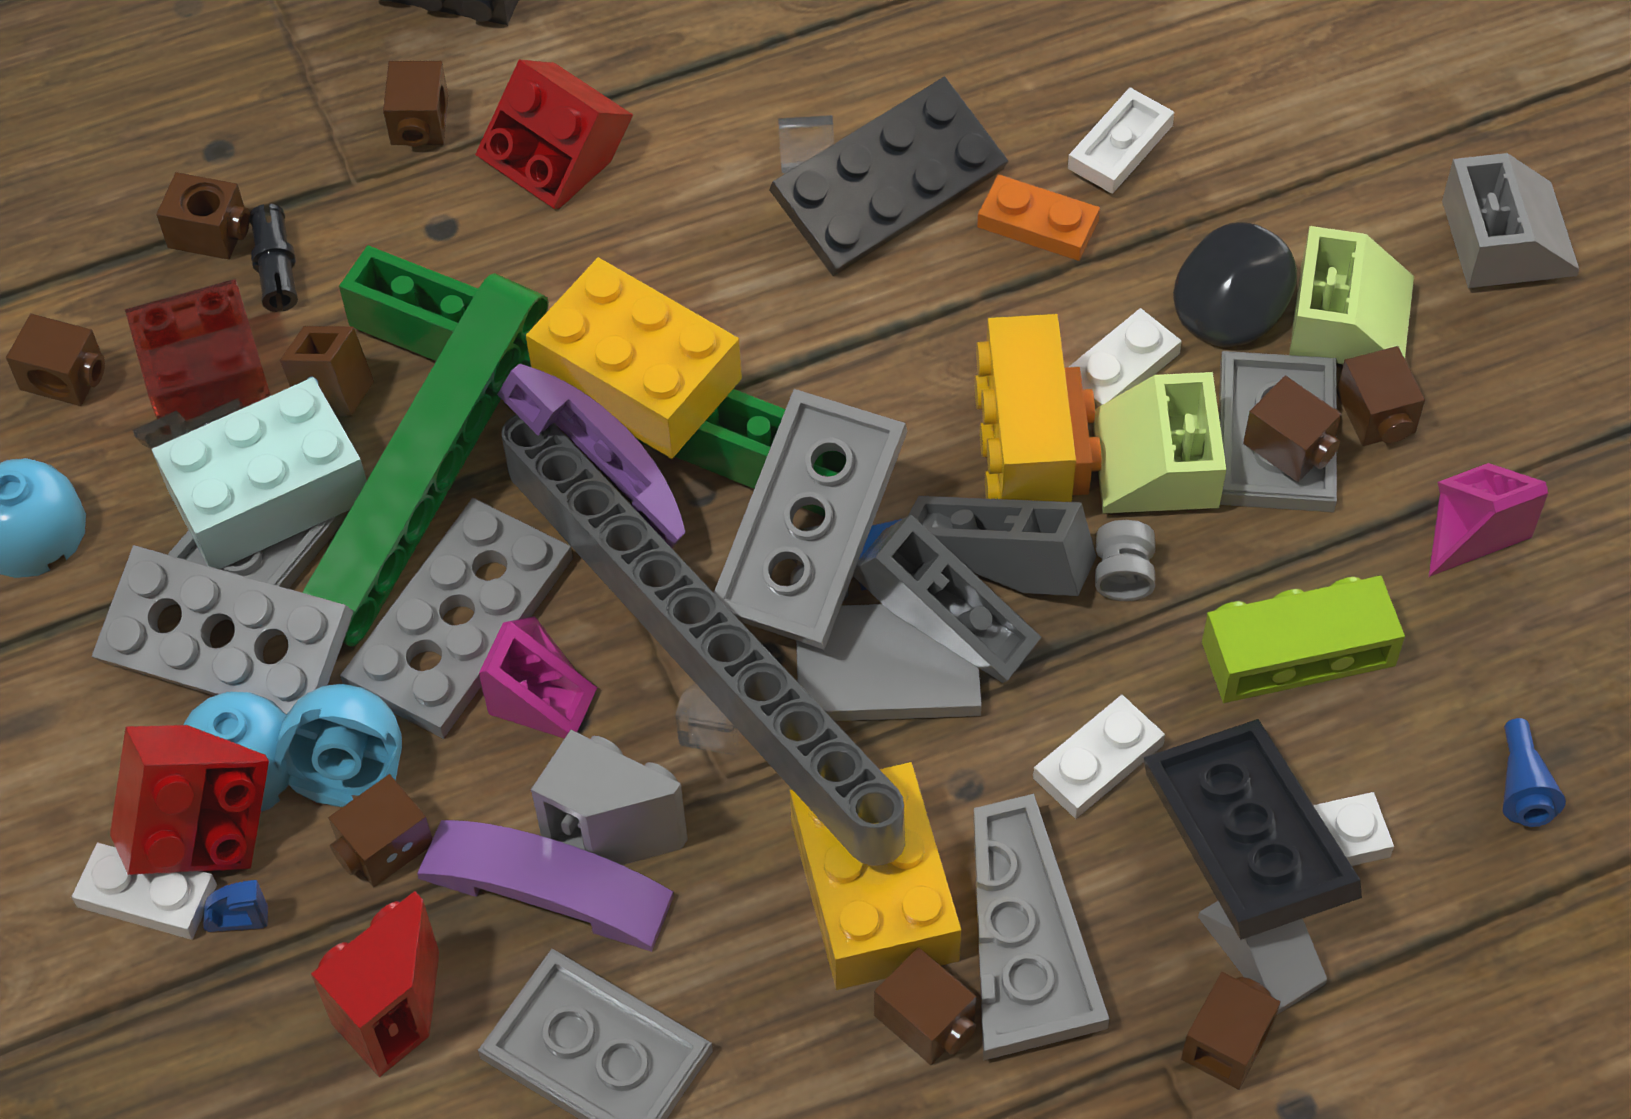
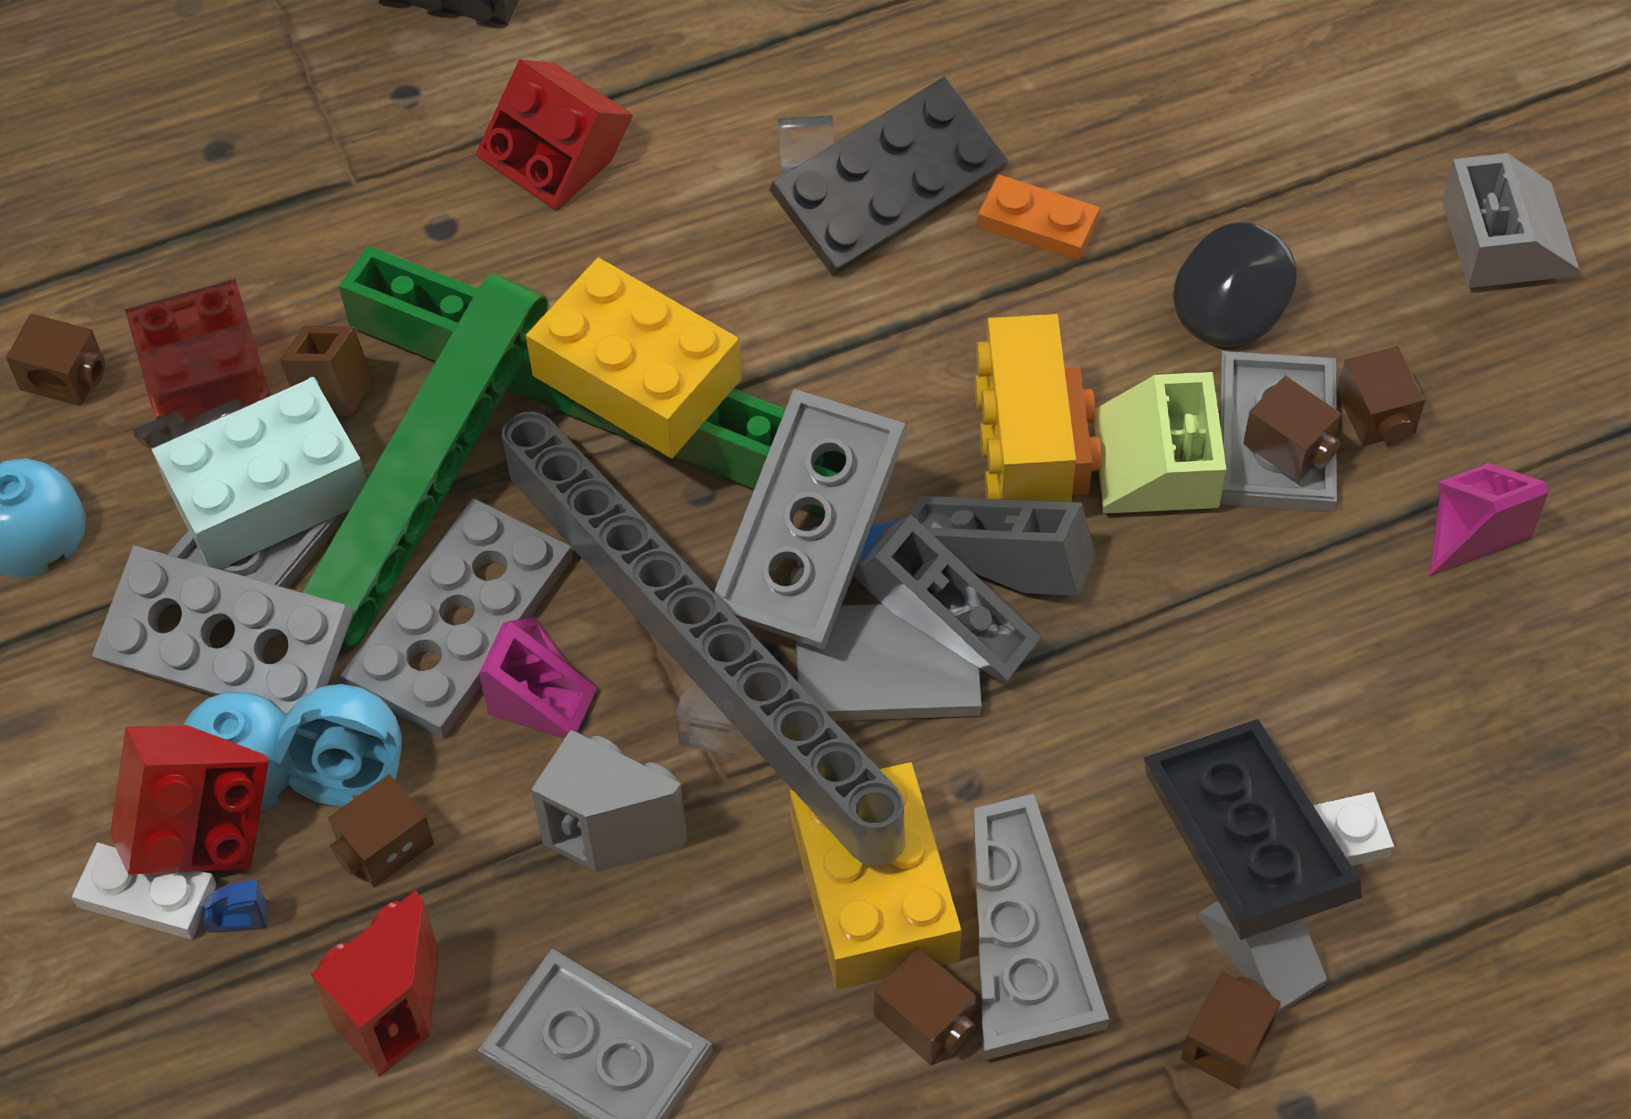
(203, 216): reddish brown brick -> none
(273, 258): black pin -> none
(416, 103): reddish brown brick -> none
(548, 400): medium lavender slope -> none
(550, 876): medium lavender slope -> none
(1098, 756): white plate -> none
(1120, 140): white plate -> none
(1125, 563): light grey wheel -> none
(1127, 357): white plate -> none
(1302, 638): lime brick -> none
(1349, 297): yellowish green slope -> none
(1530, 789): blue cone -> none

